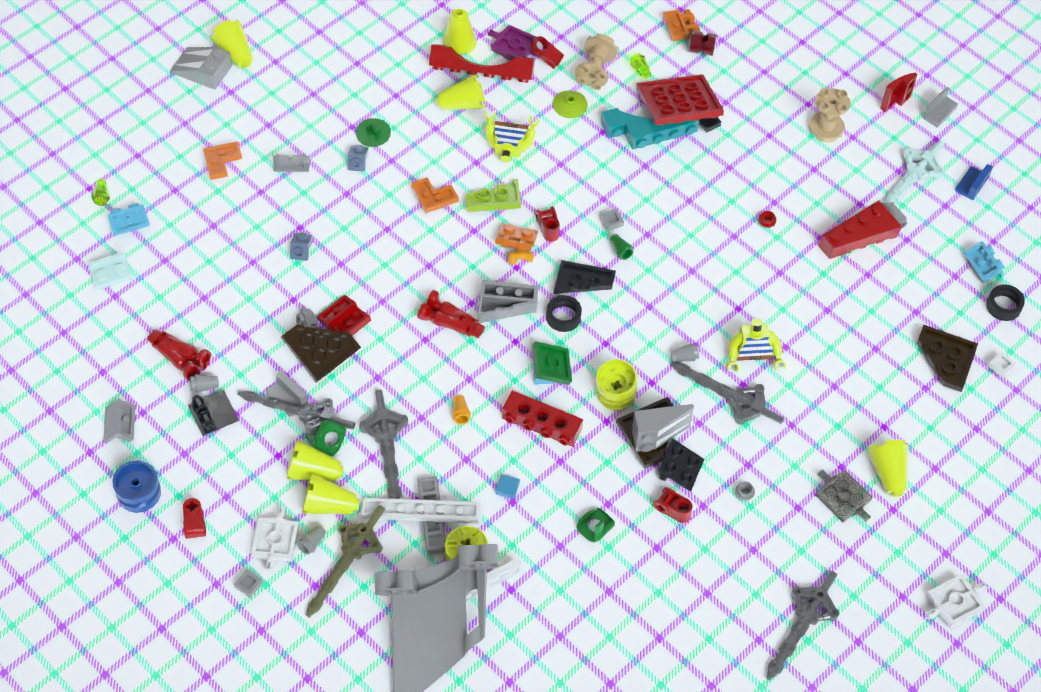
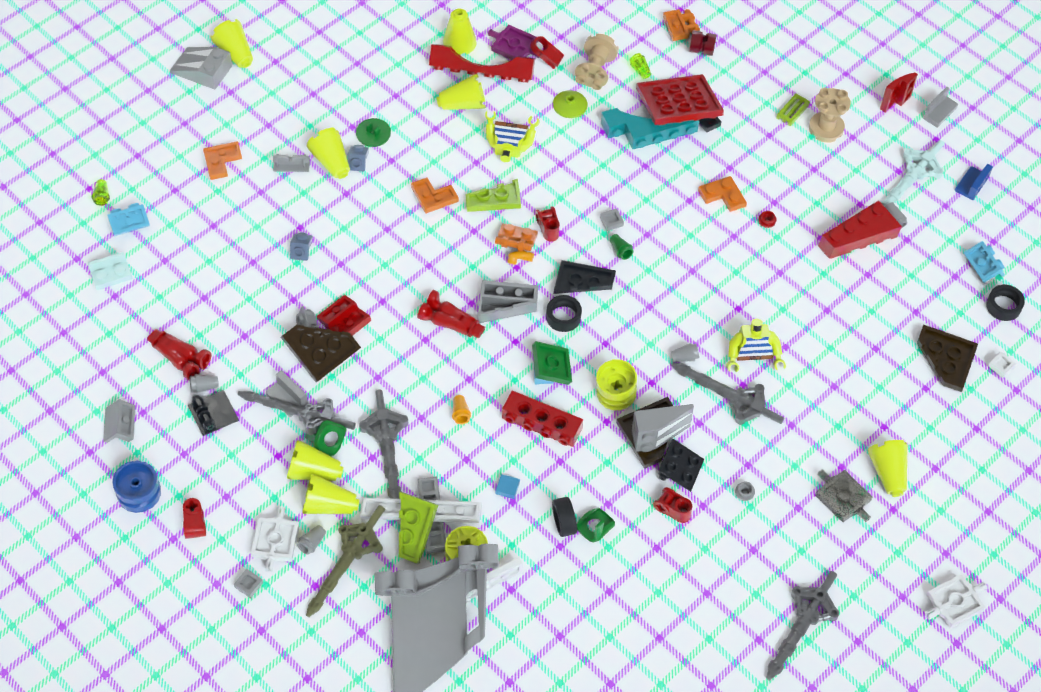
(330, 152): none -> neon yellow cone
(416, 522): none -> lime wing
(564, 516): none -> black tyre
(723, 189): none -> orange plate
(786, 118): none -> lime tile

